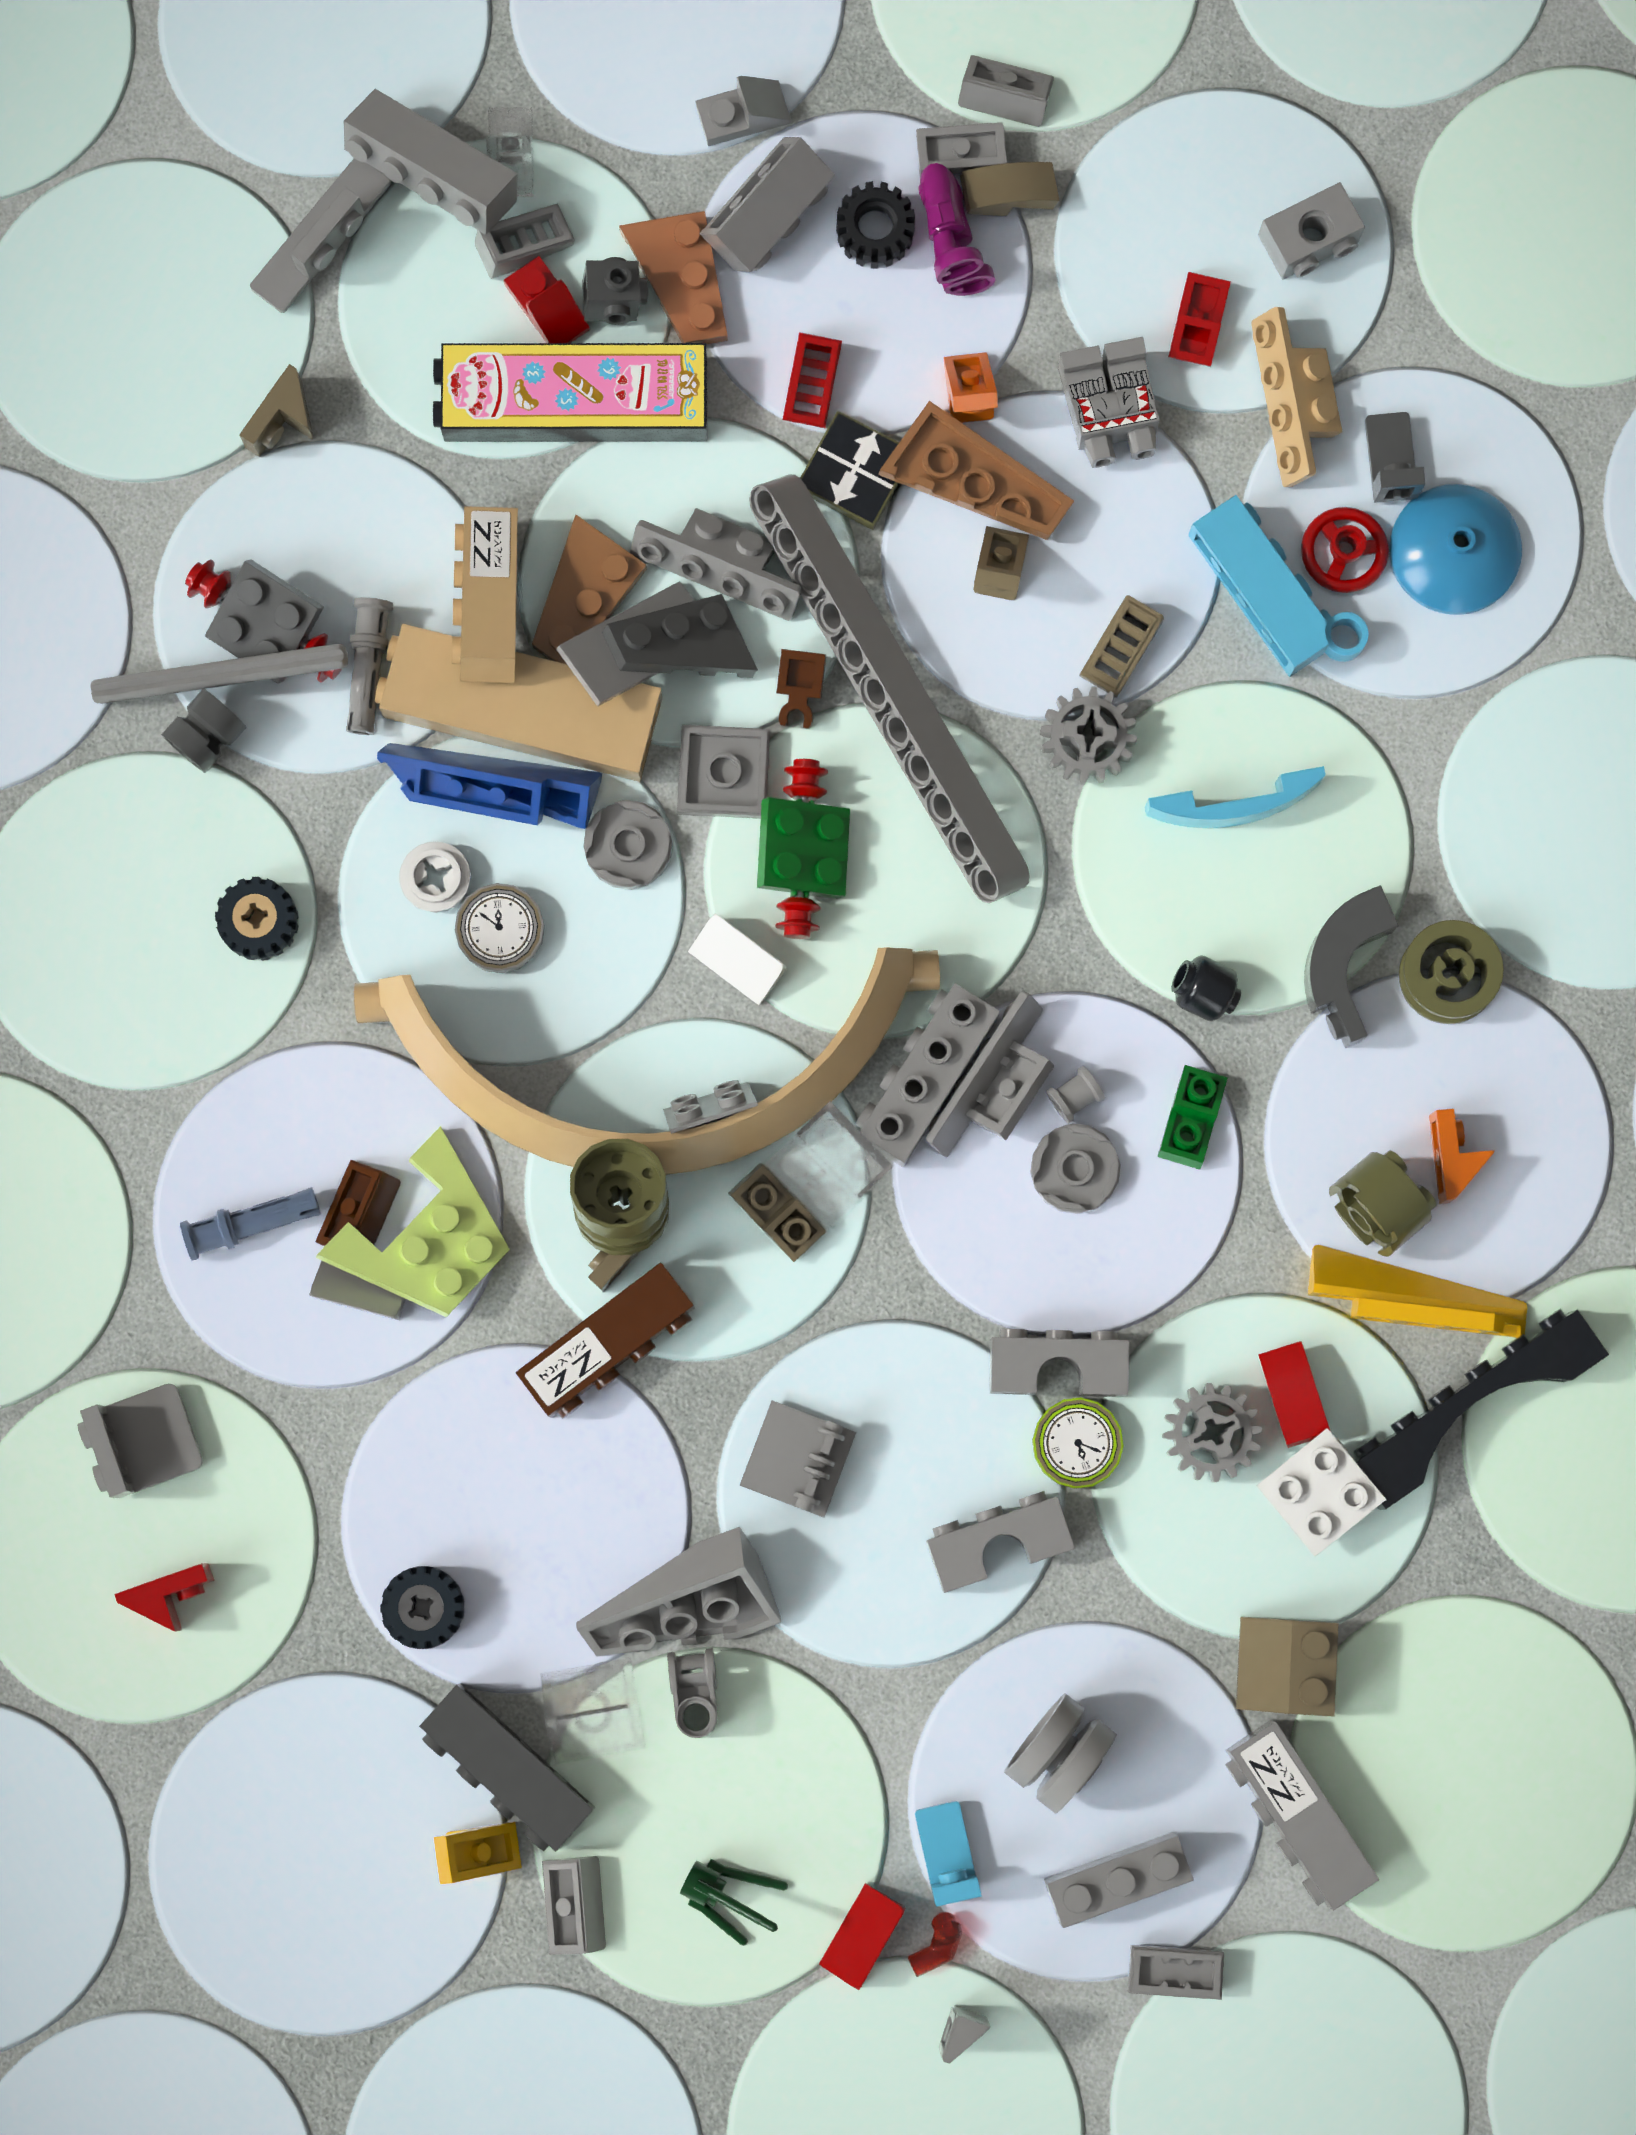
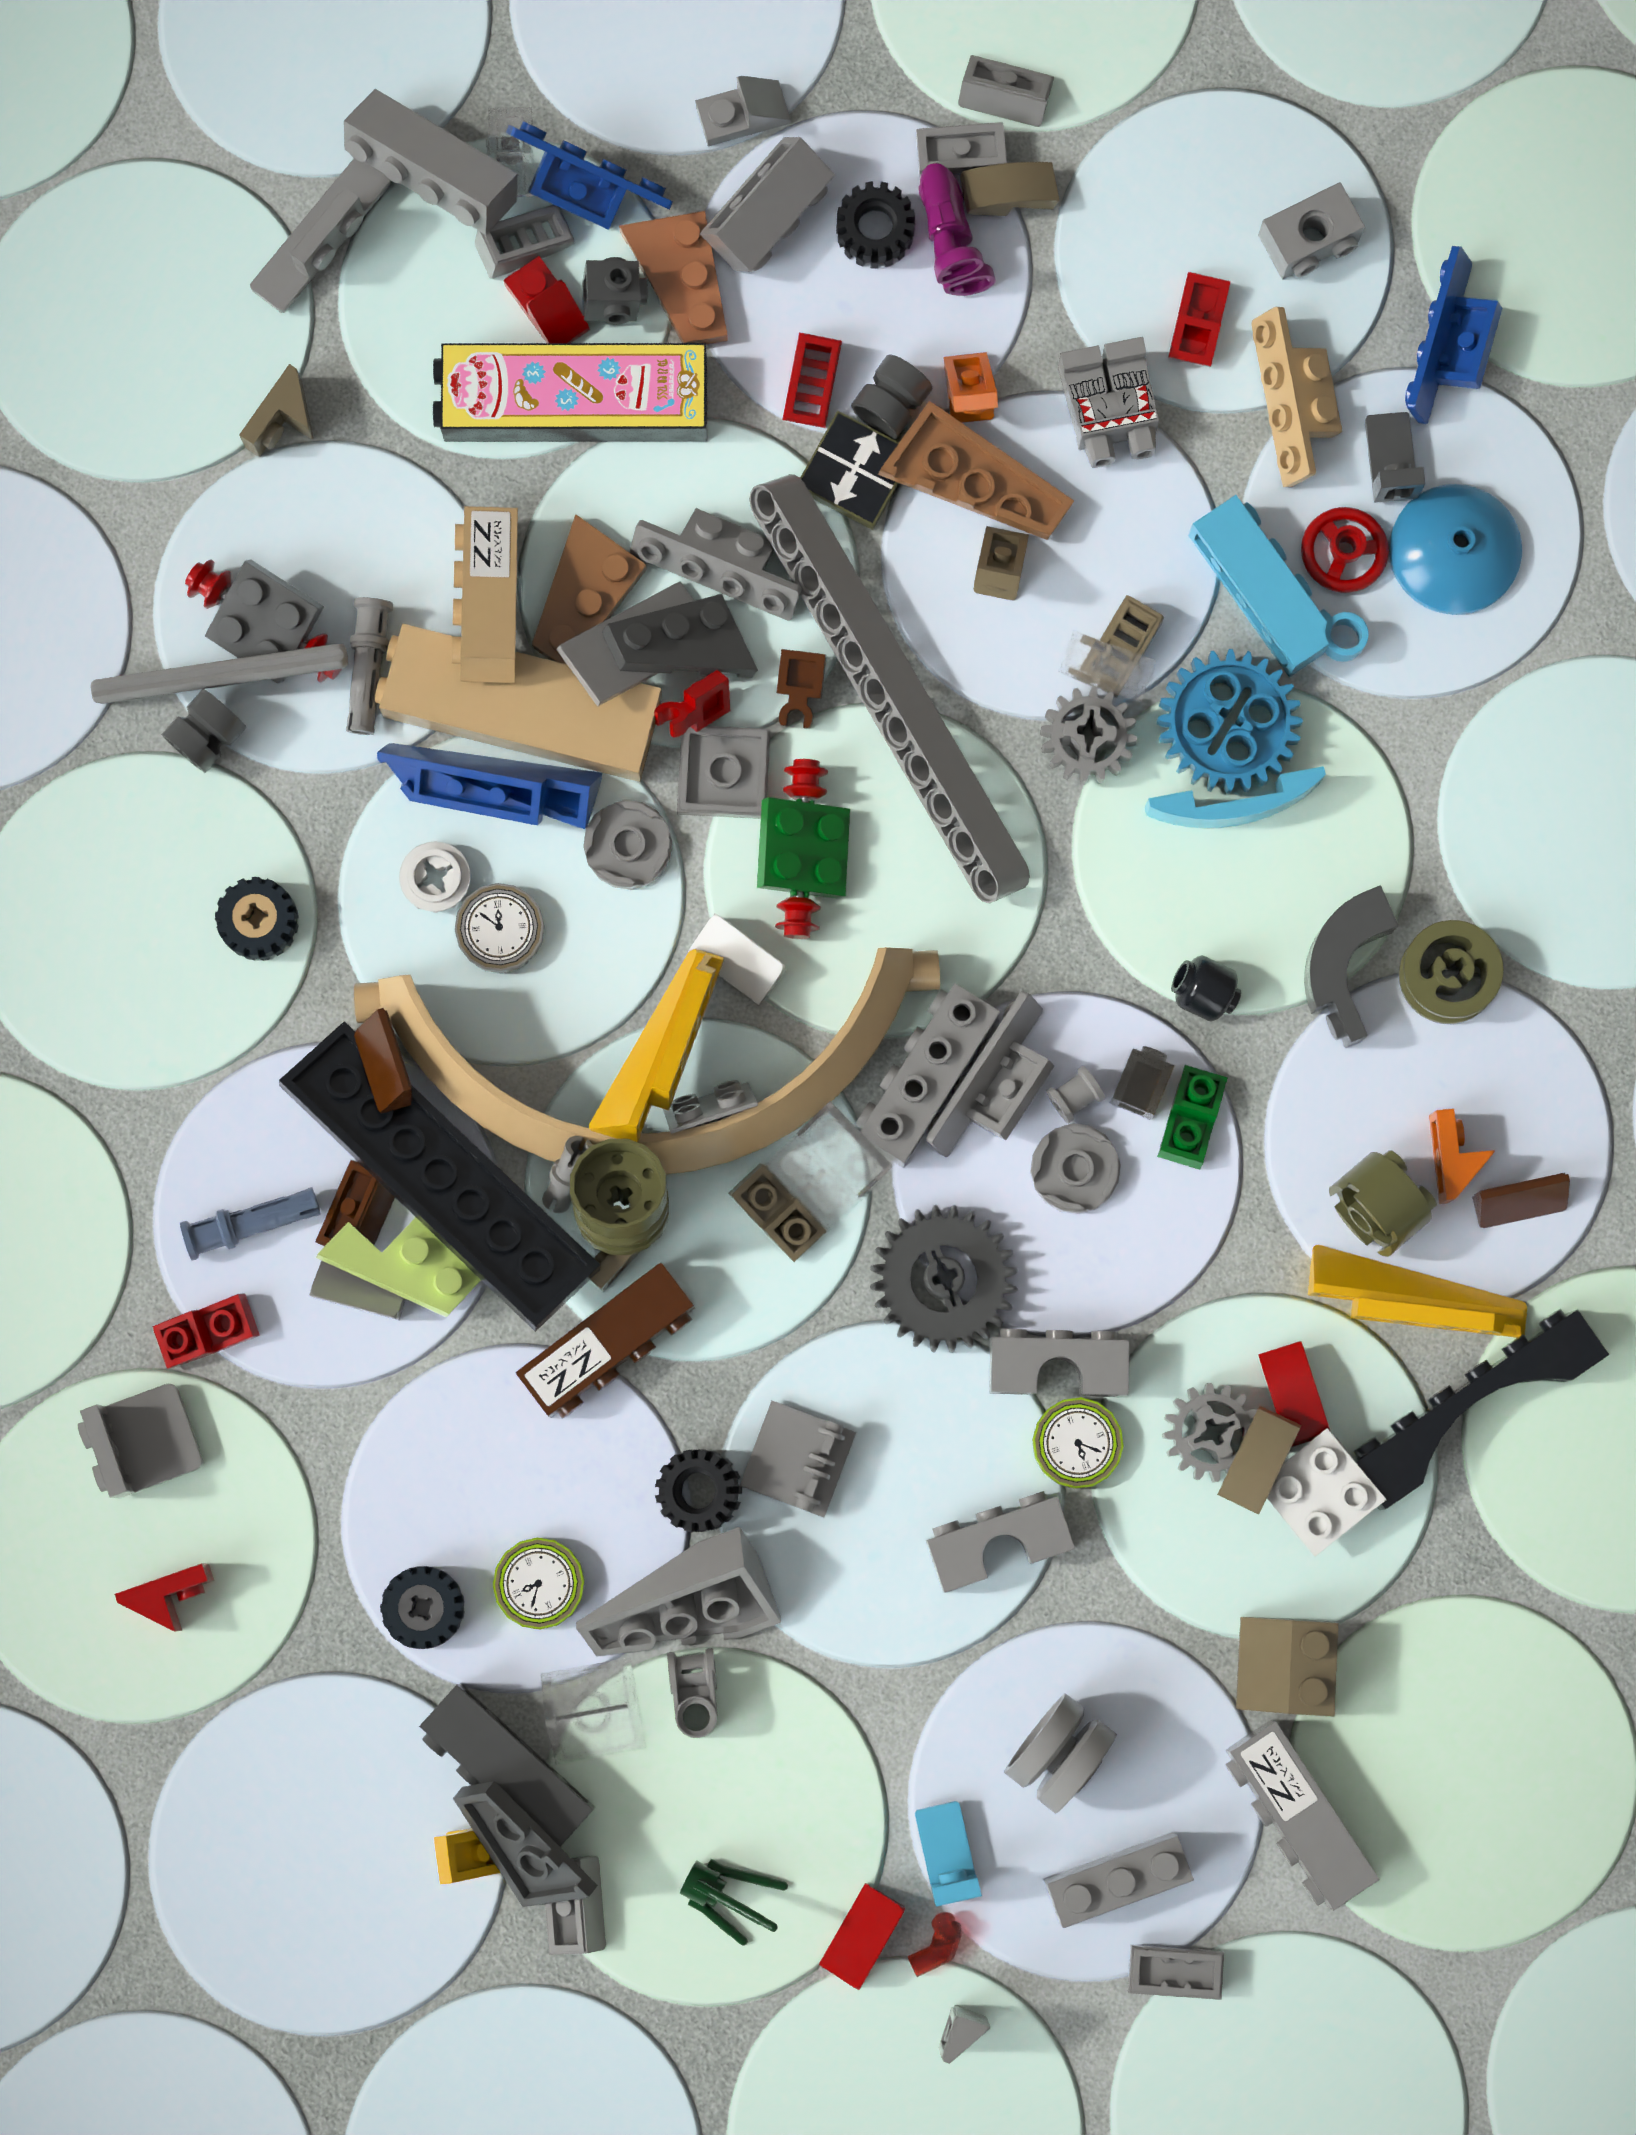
(206, 1331): none -> red slope
(383, 1062): none -> reddish brown slope
(443, 1182): none -> black plate
(520, 1848): none -> dark grey wing
(538, 1583): none -> tile
(560, 1175): none -> light grey pin
(580, 185): none -> blue bracket
(661, 1051): none -> yellow wedge
(671, 1495): none -> black tyre
(702, 705): none -> red plate
(896, 390): none -> dark grey wheel
(926, 1238): none -> dark grey gear
(1107, 666): none -> clear slope
(1142, 1082): none -> clear smoke brick
(1259, 1460): none -> dark tan slope
(1263, 740): none -> dark azure gear
(1456, 340): none -> blue bracket
(1522, 1200): none -> reddish brown slope

